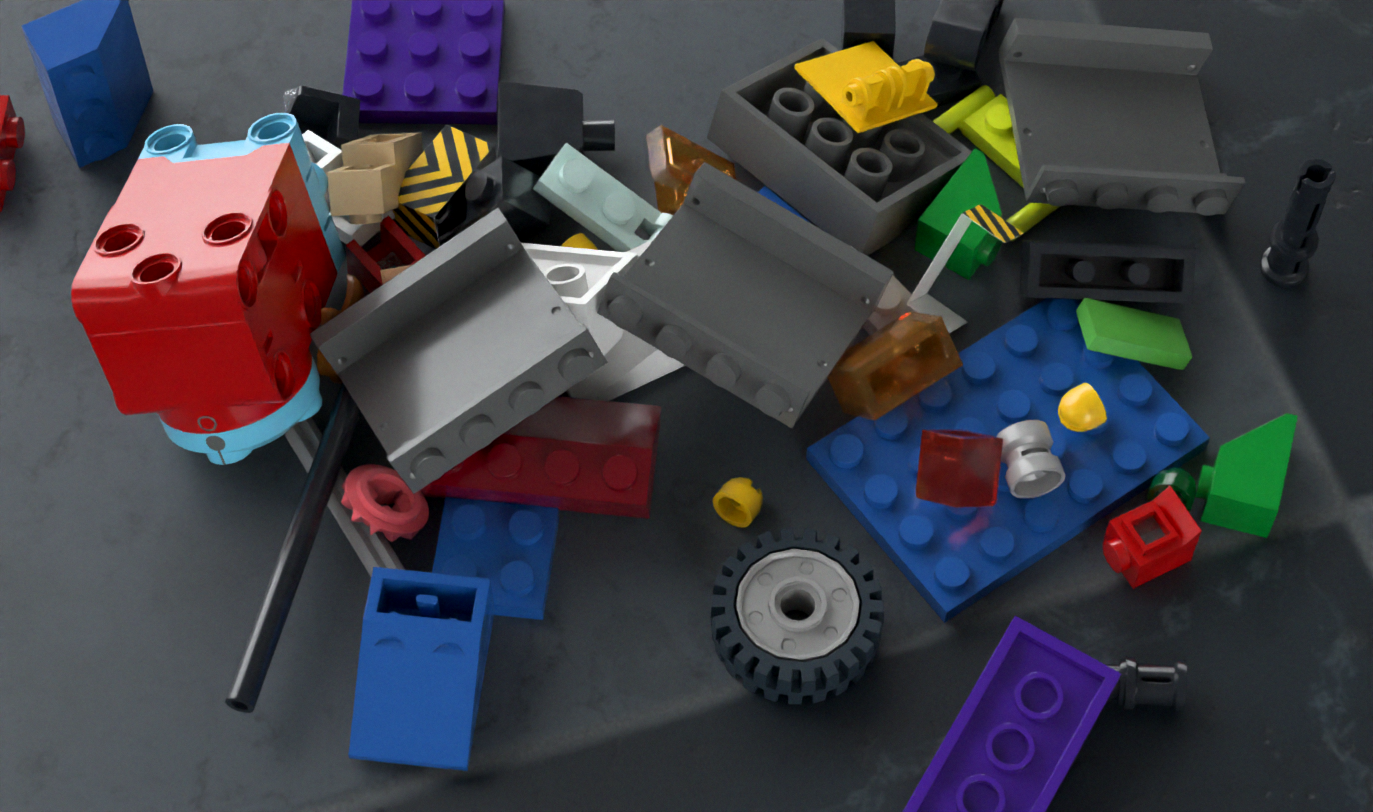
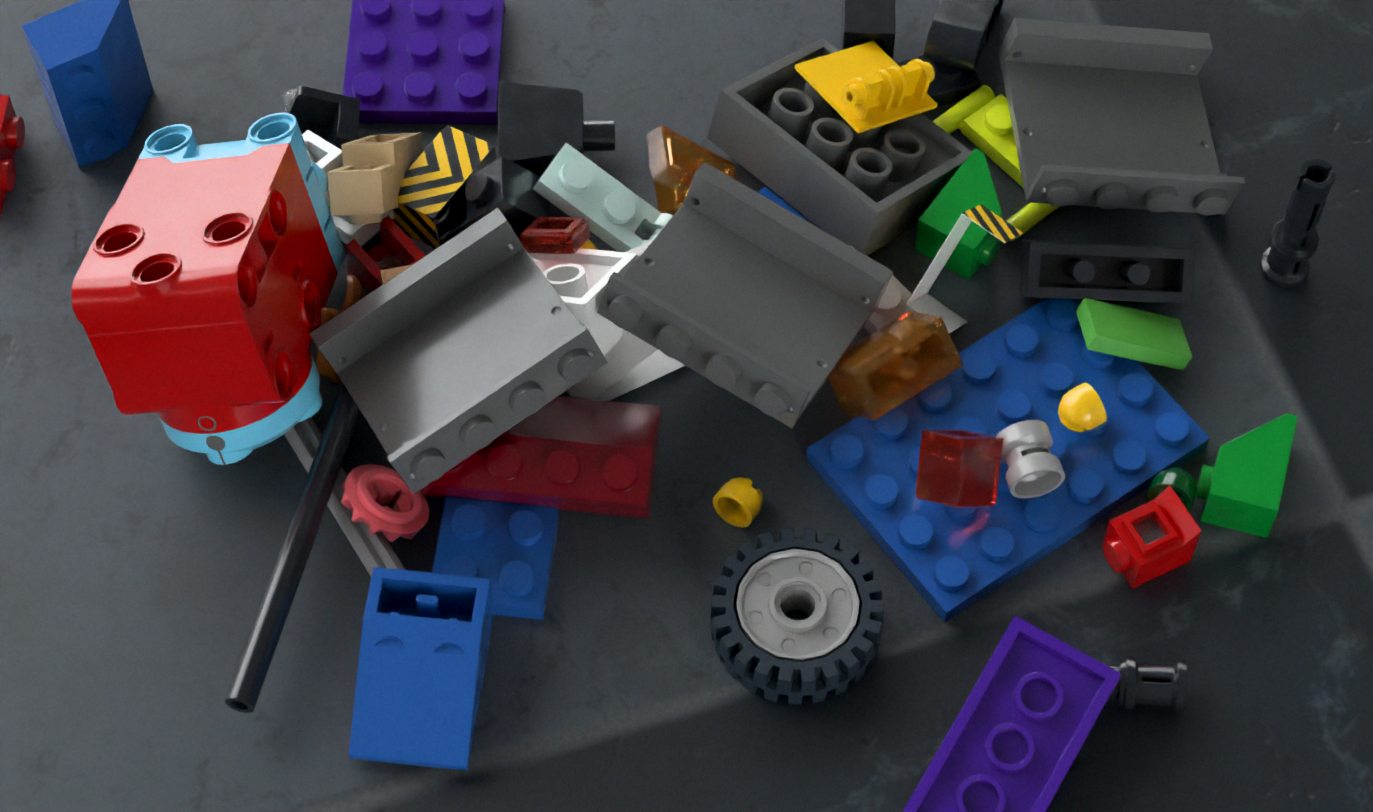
(556, 235): none -> clear red tile

